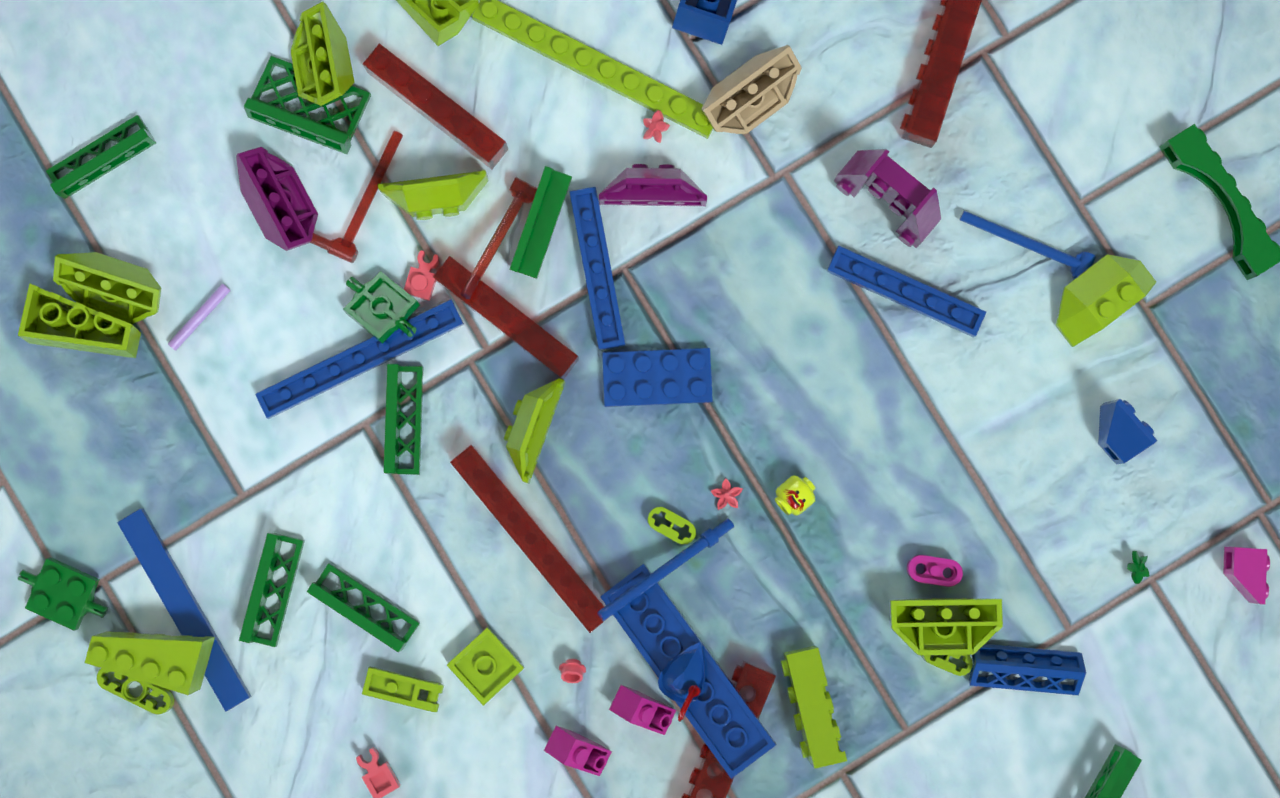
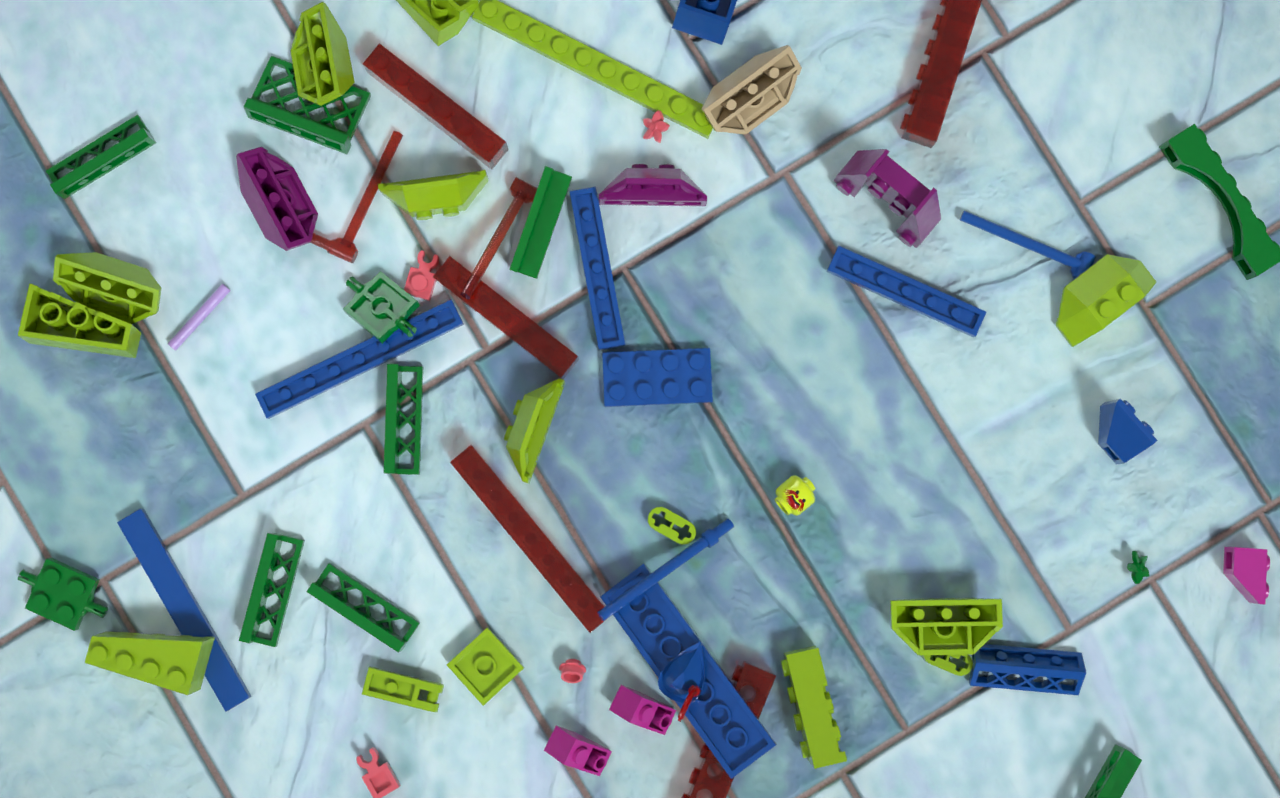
(149, 705): lime beam -> none
(727, 495): coral plant -> none
(934, 570): dark pink plate -> none

